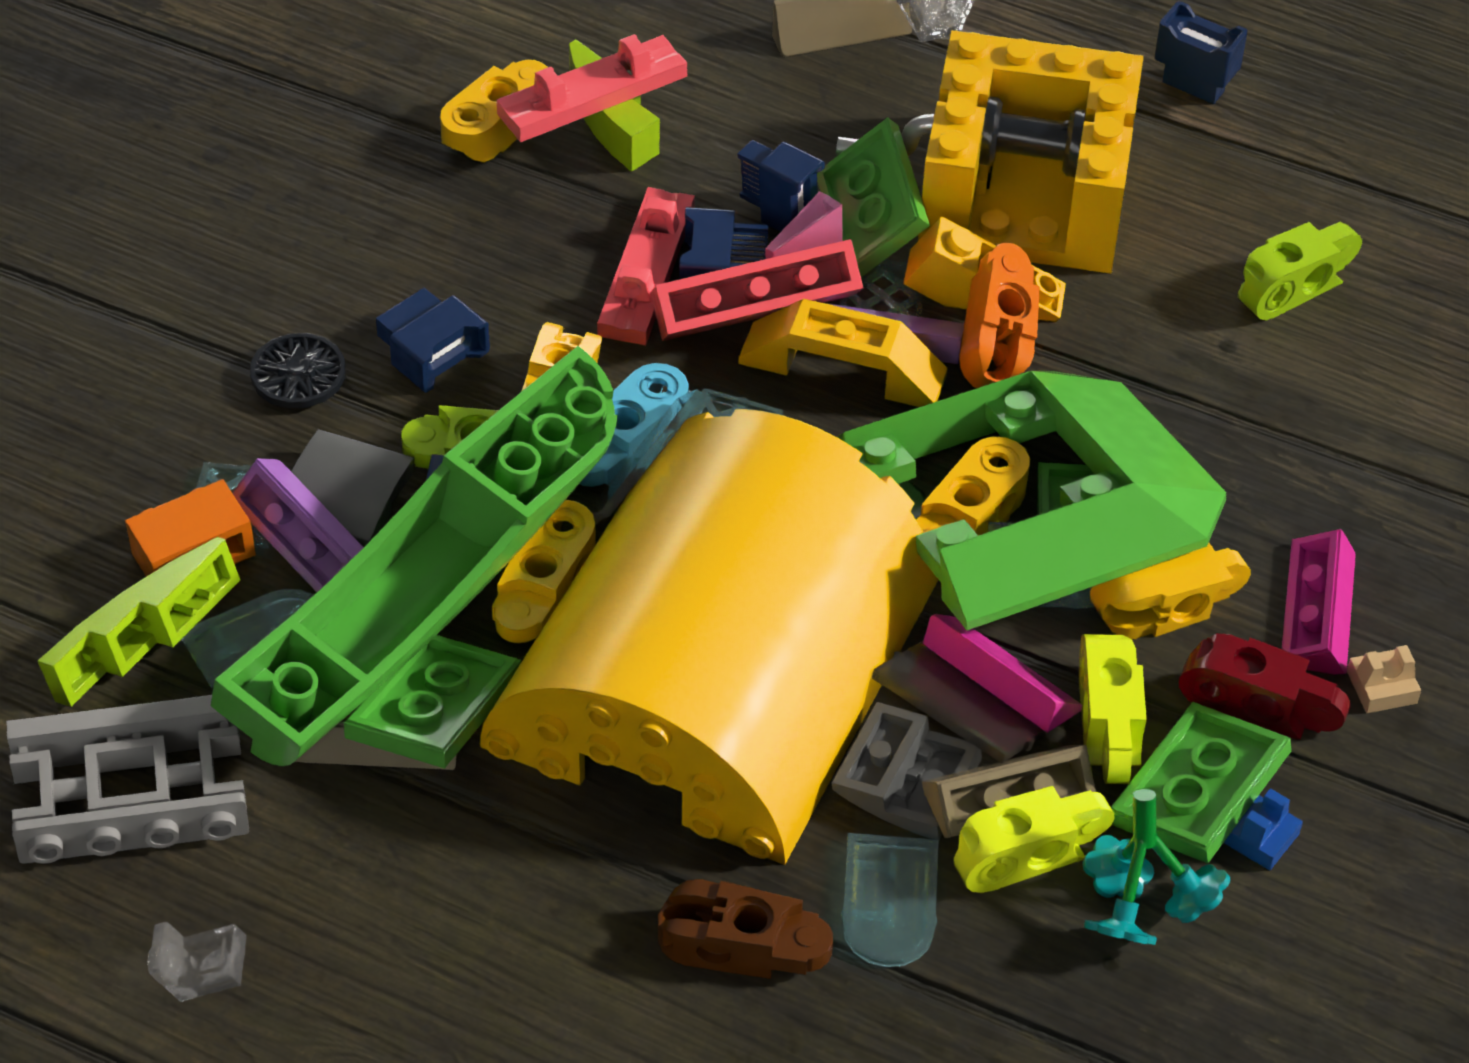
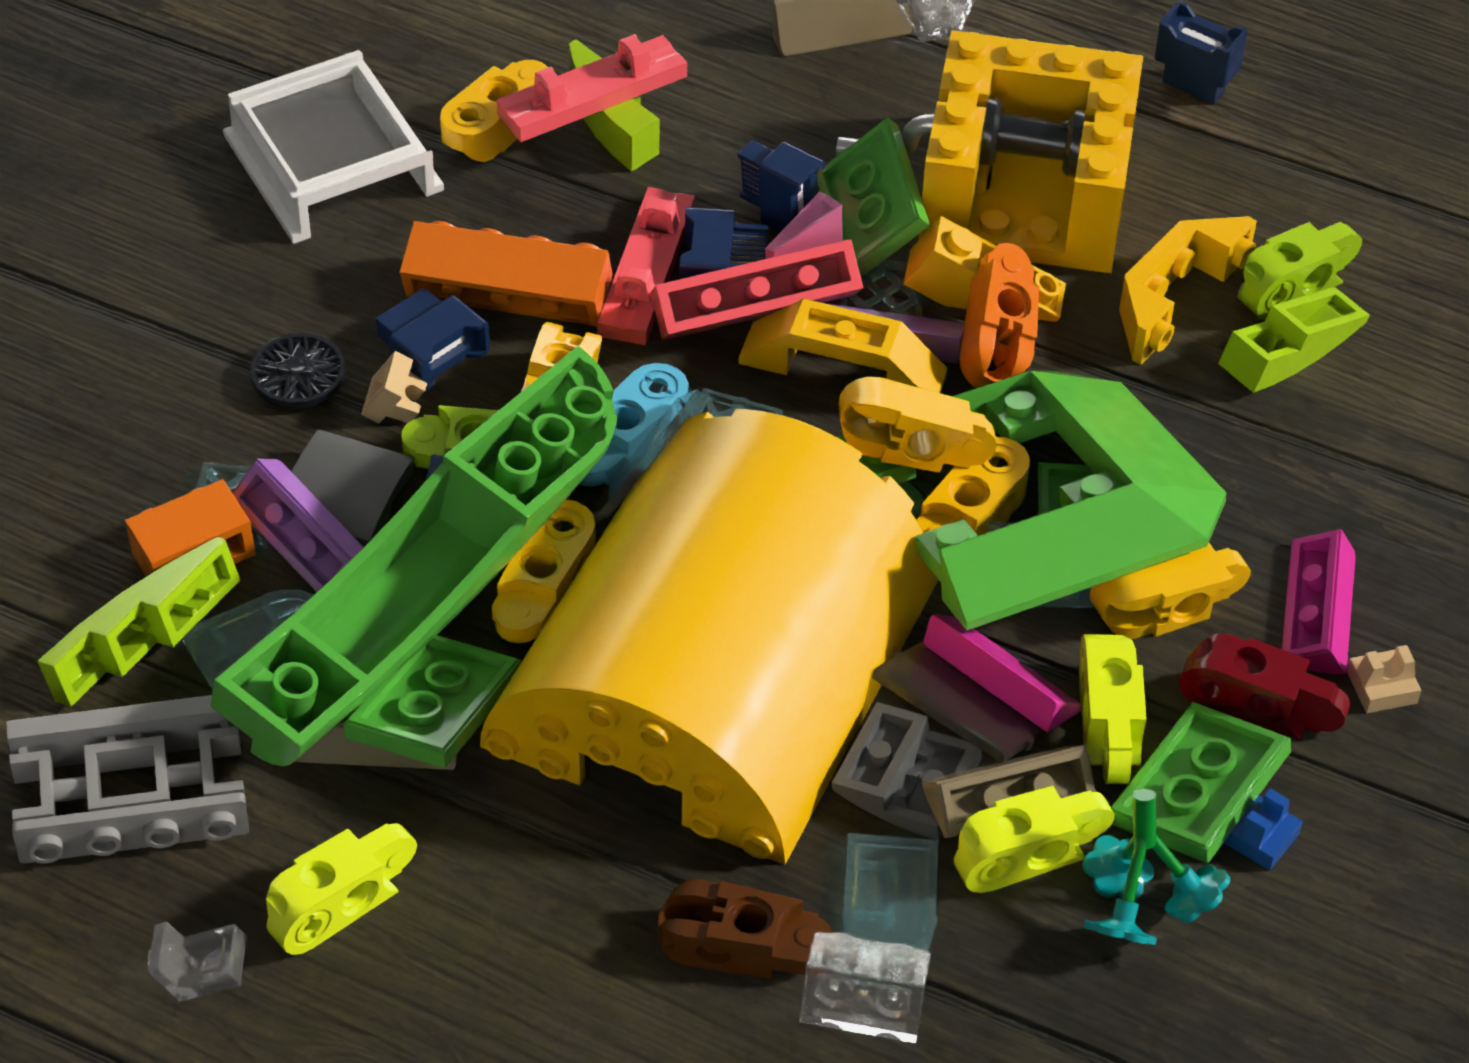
(322, 137): none -> piece
(335, 885): none -> neon yellow piece
(392, 390): none -> tan tile
(507, 272): none -> orange brick
(865, 986): none -> clear bracket
(913, 425): none -> yellow piece
(1210, 245): none -> yellow slope
(1291, 338): none -> lime slope

